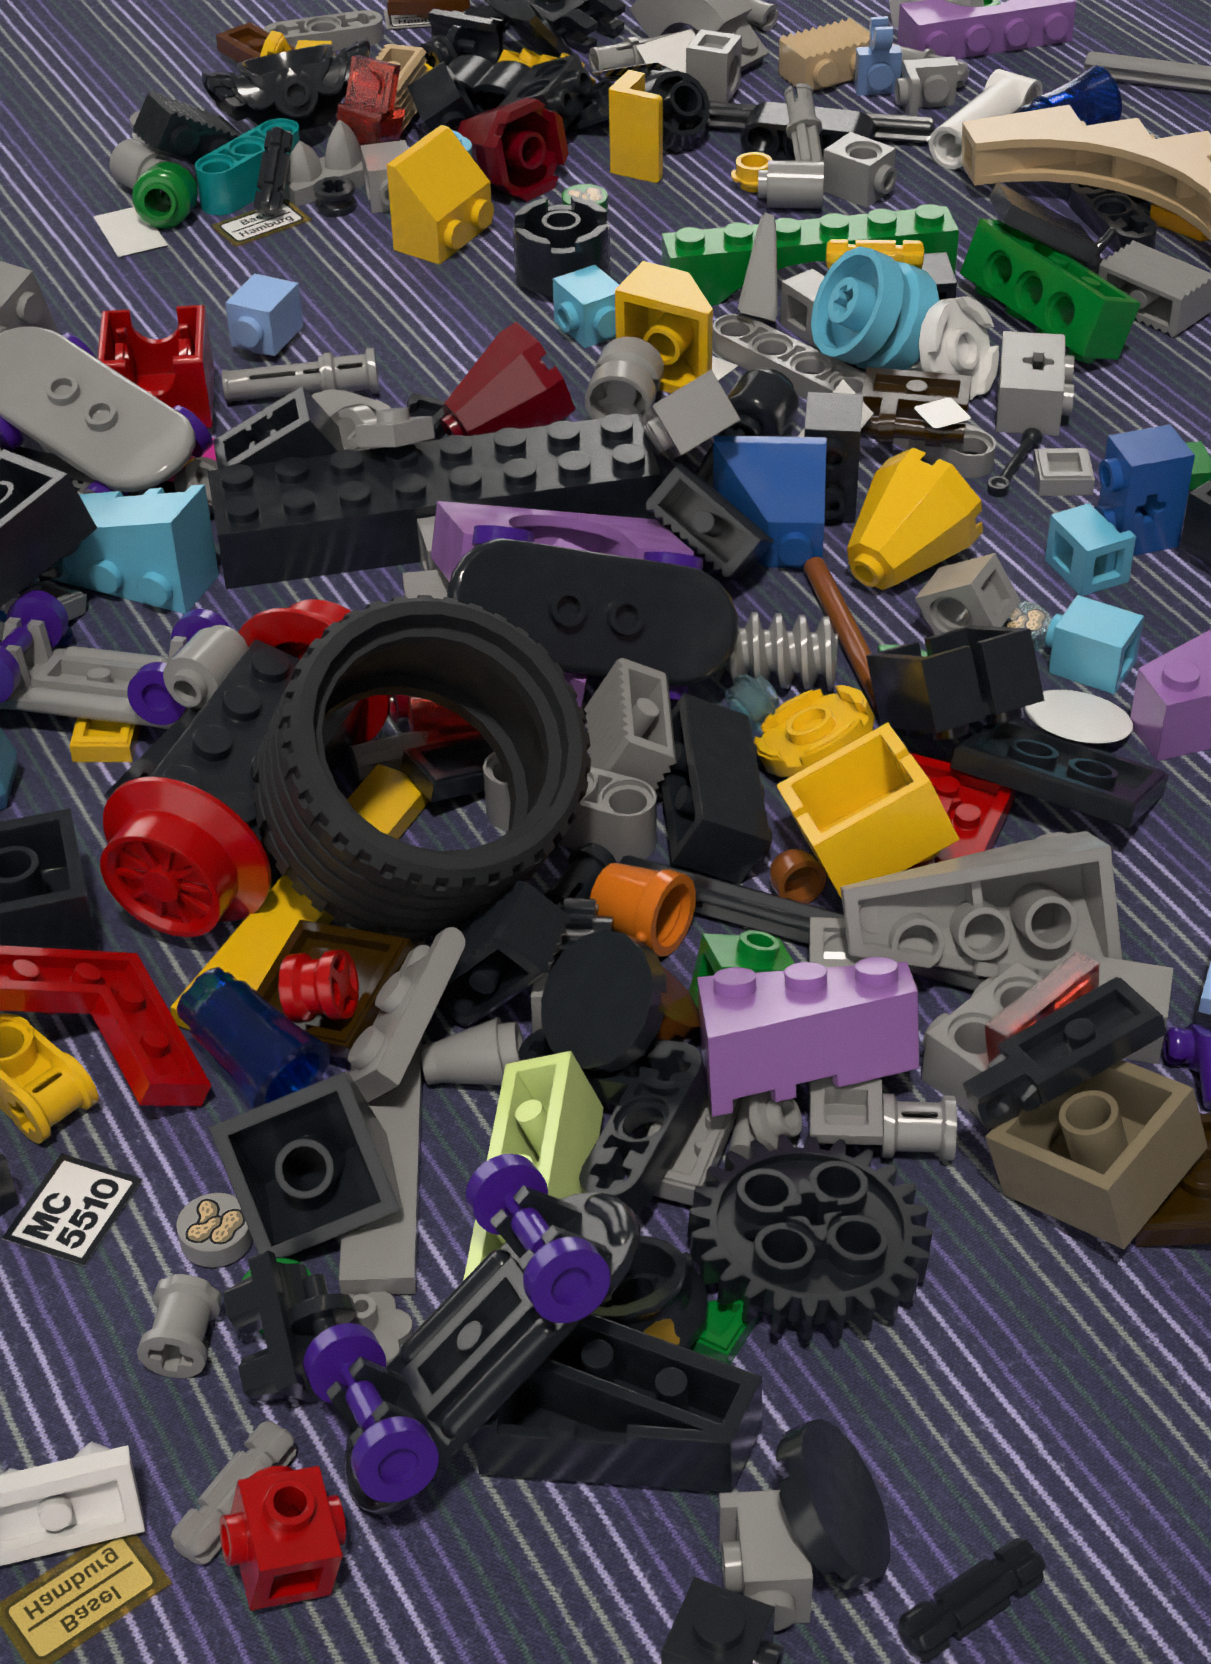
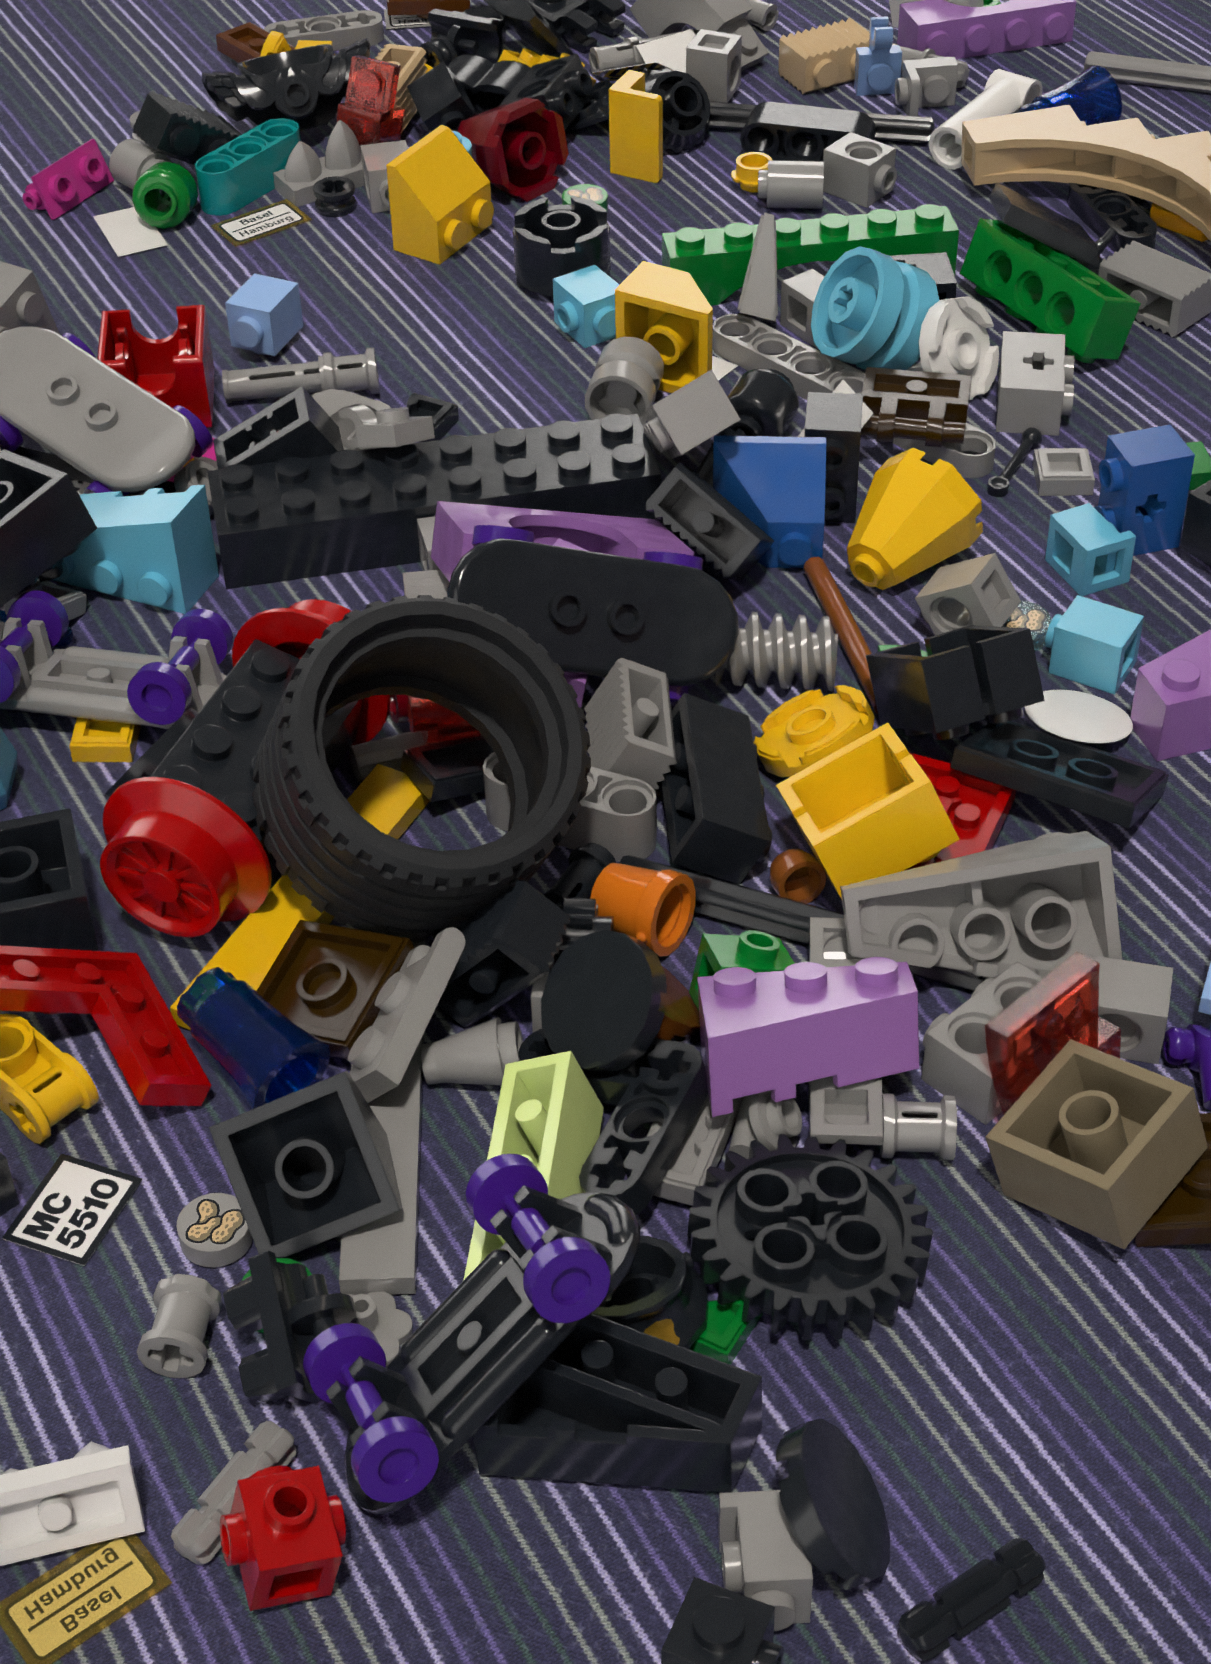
(68, 181): none -> dark pink hinge
(203, 665): light grey brick -> none
(273, 171): black axle -> none
(318, 986): red wheel -> none
(508, 389): dark red cone -> none
(752, 697): clear light blue plate -> none
(803, 123): light grey axle -> none
(910, 252): yellow axle -> none
(942, 413): white sticker -> none
(1063, 1051): black hinge -> none

